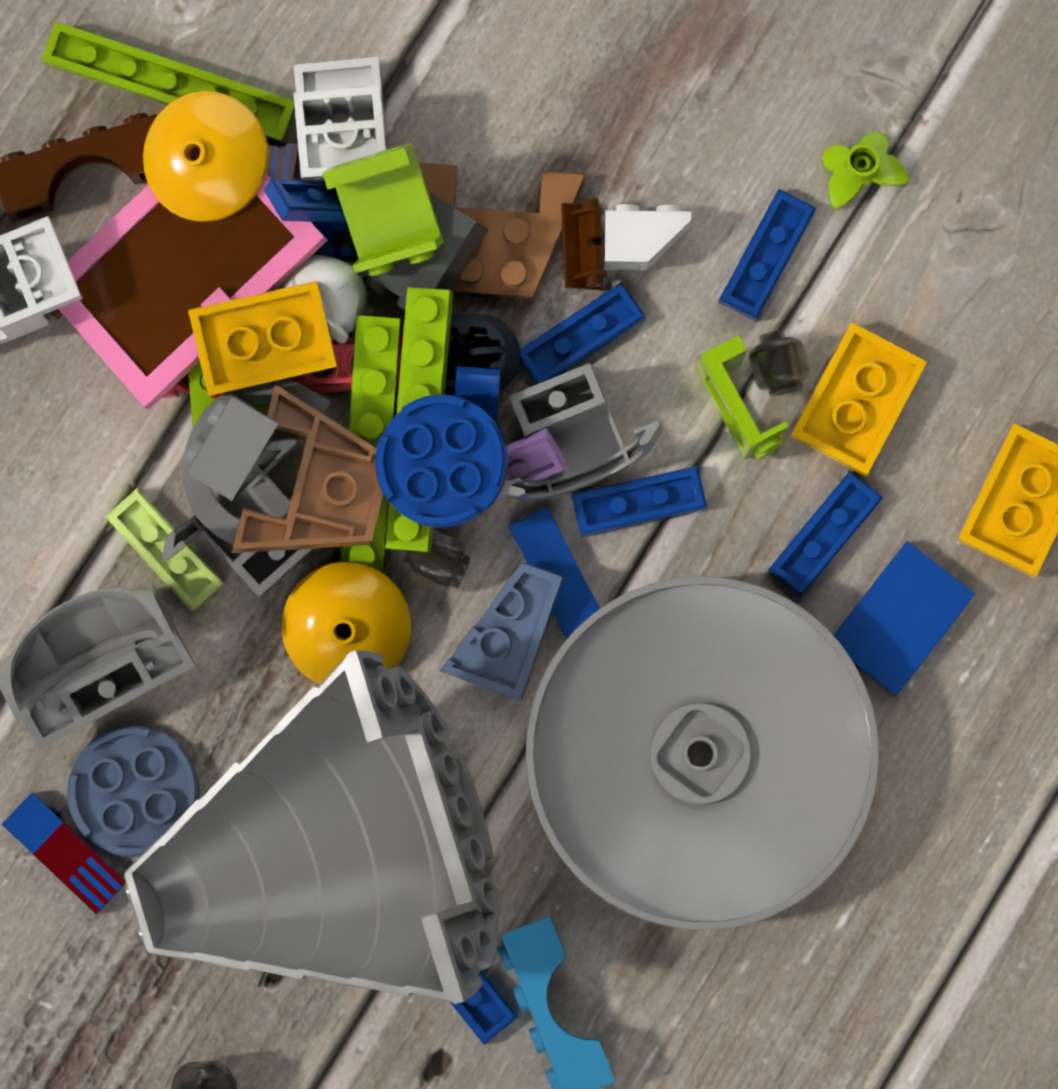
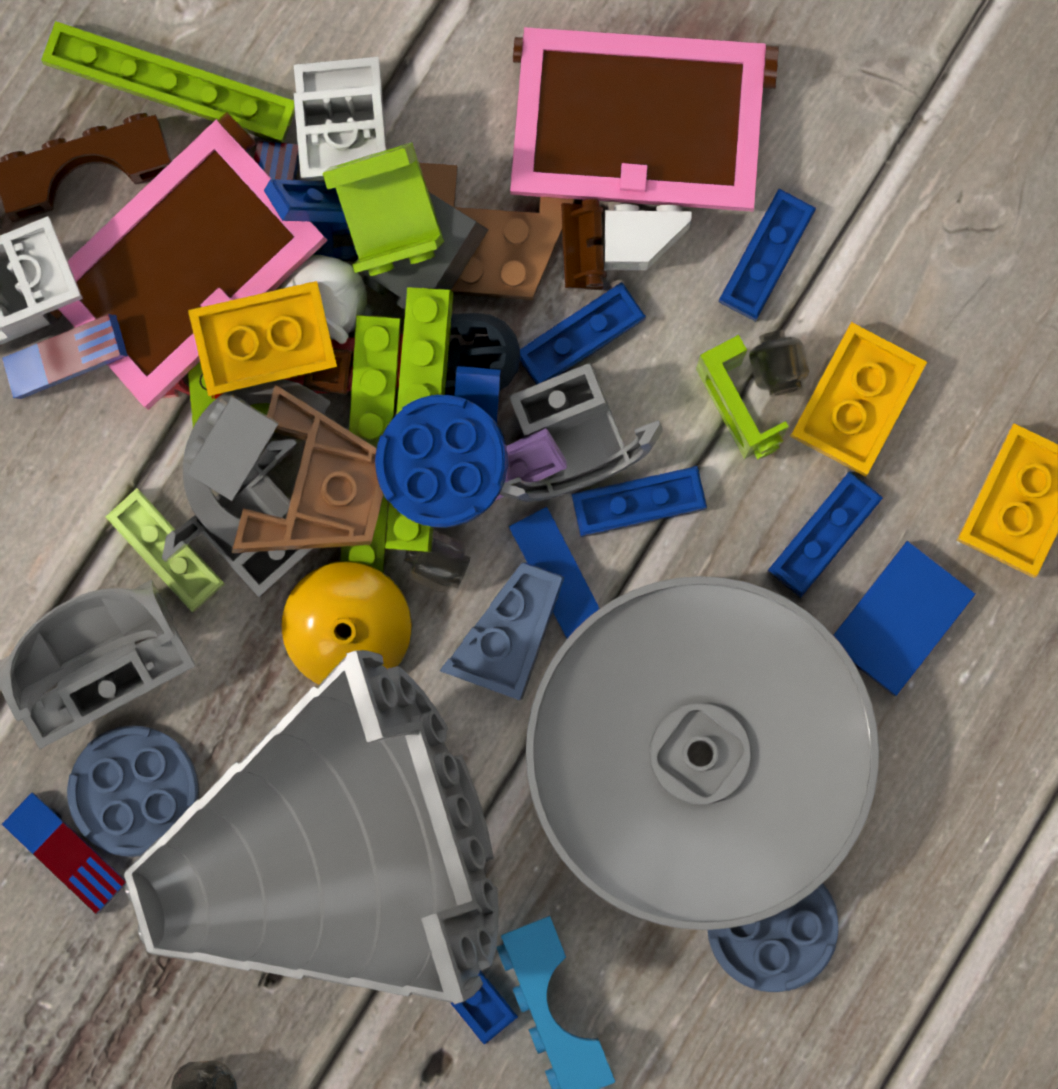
(64, 356): none -> tile
(230, 159): yellow dish -> none
(333, 379): none -> reddish brown tile
(639, 118): none -> door
(783, 948): none -> sand blue tile
(861, 166): lime animal -> none

